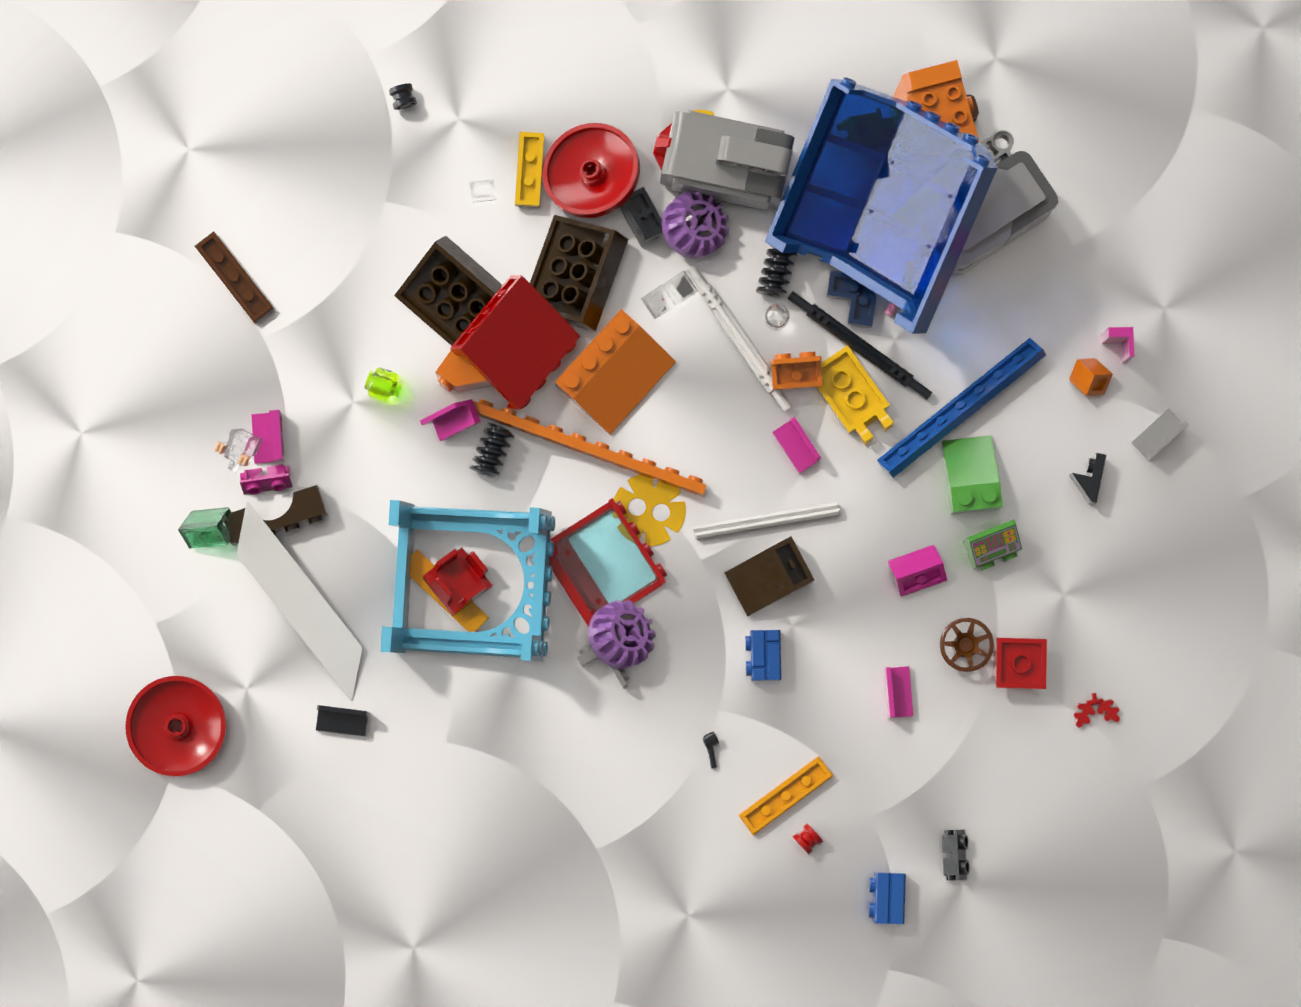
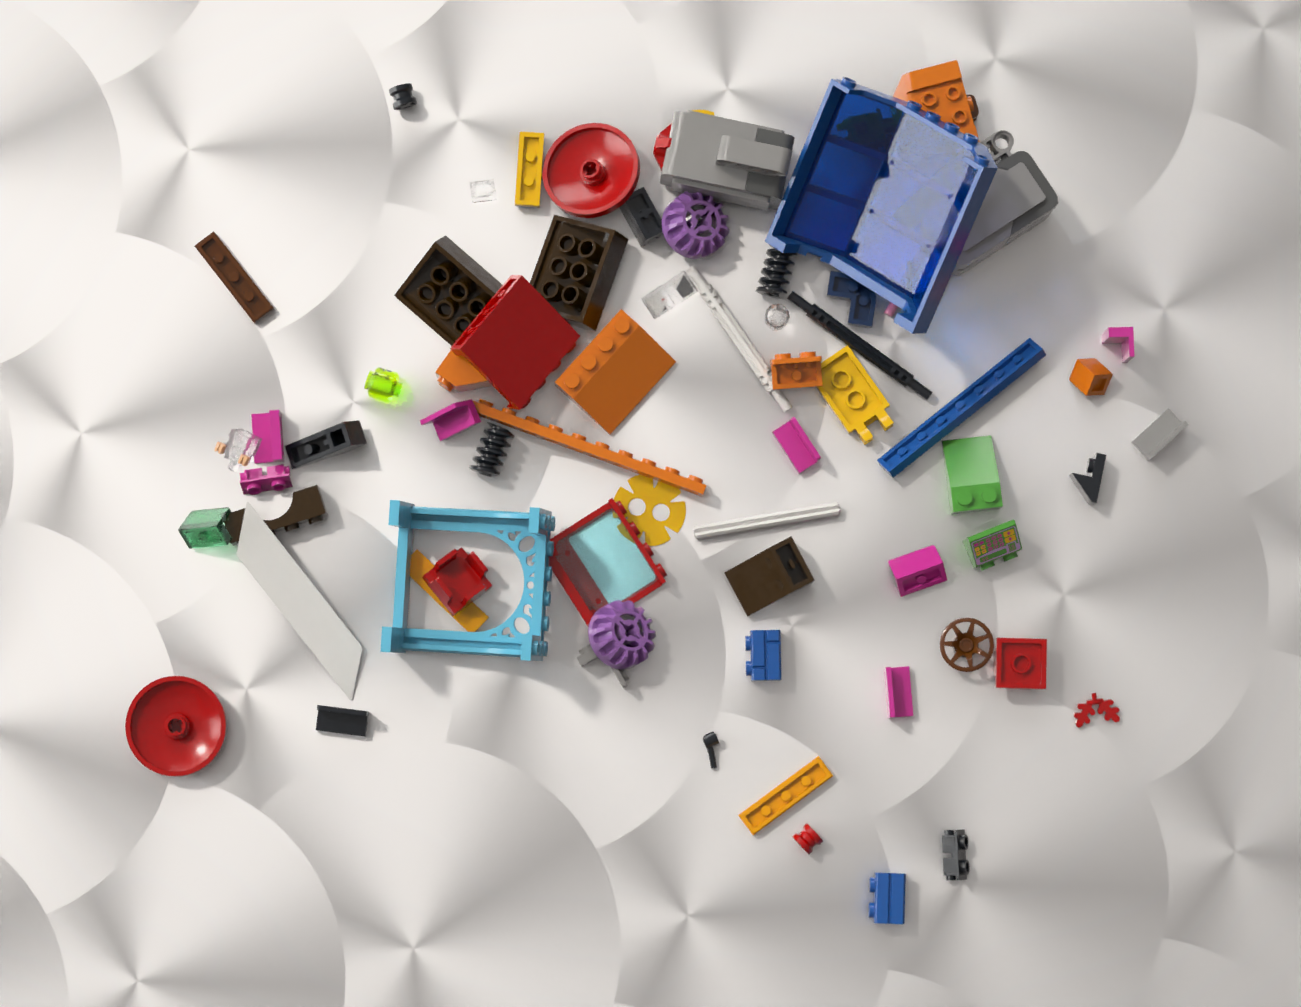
(326, 444): none -> black slope

